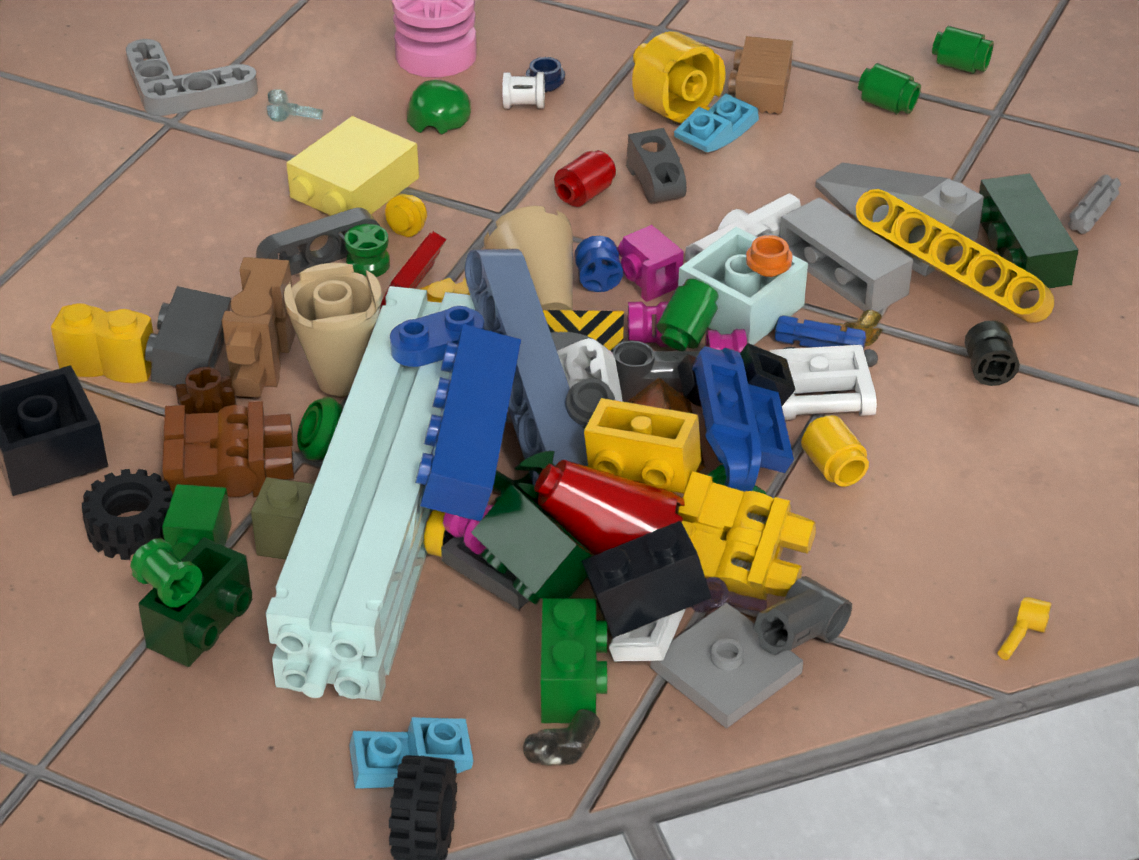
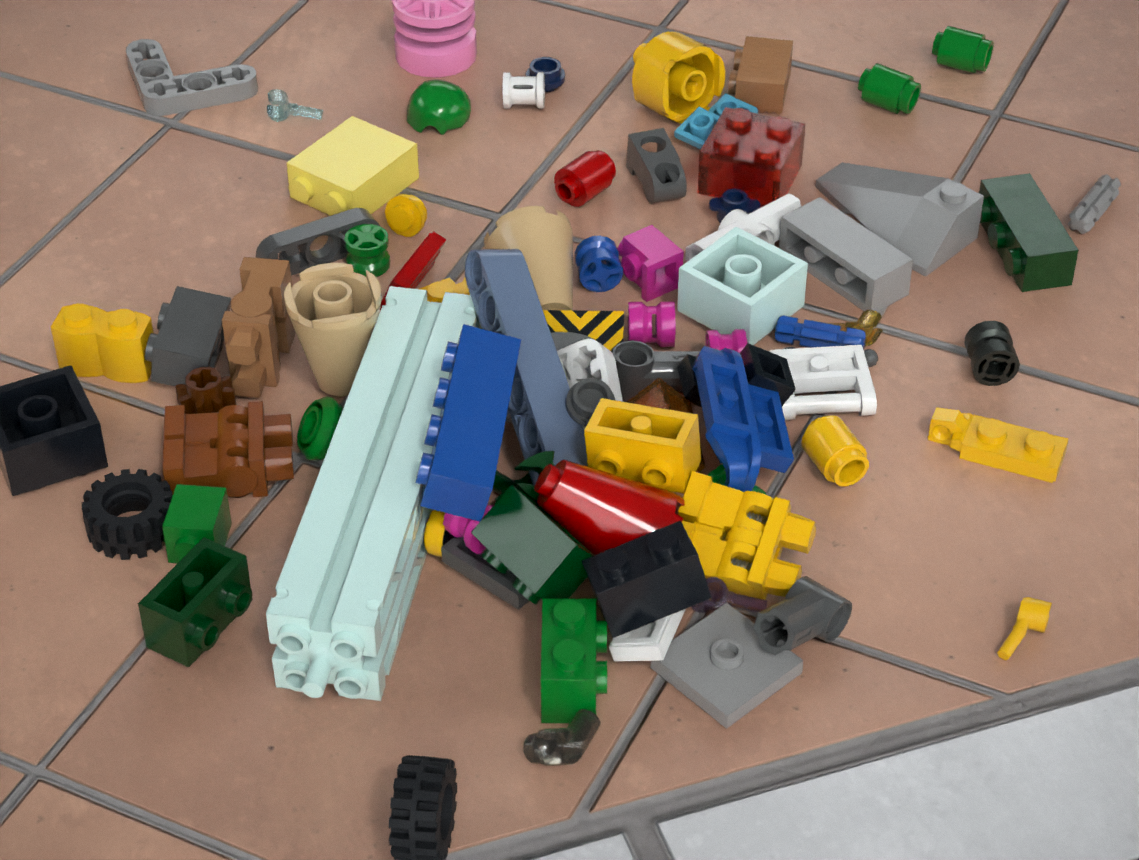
(172, 578): green bush -> none
(278, 515): olive brick -> none
(379, 753): medium azure slope -> none
(425, 338): blue plate -> none
(688, 315): green brick -> none
(732, 200): none -> dark blue plate
(751, 155): none -> clear red brick
(769, 256): orange plate -> none
(969, 269): yellow beam -> none
(999, 443): none -> yellow hinge

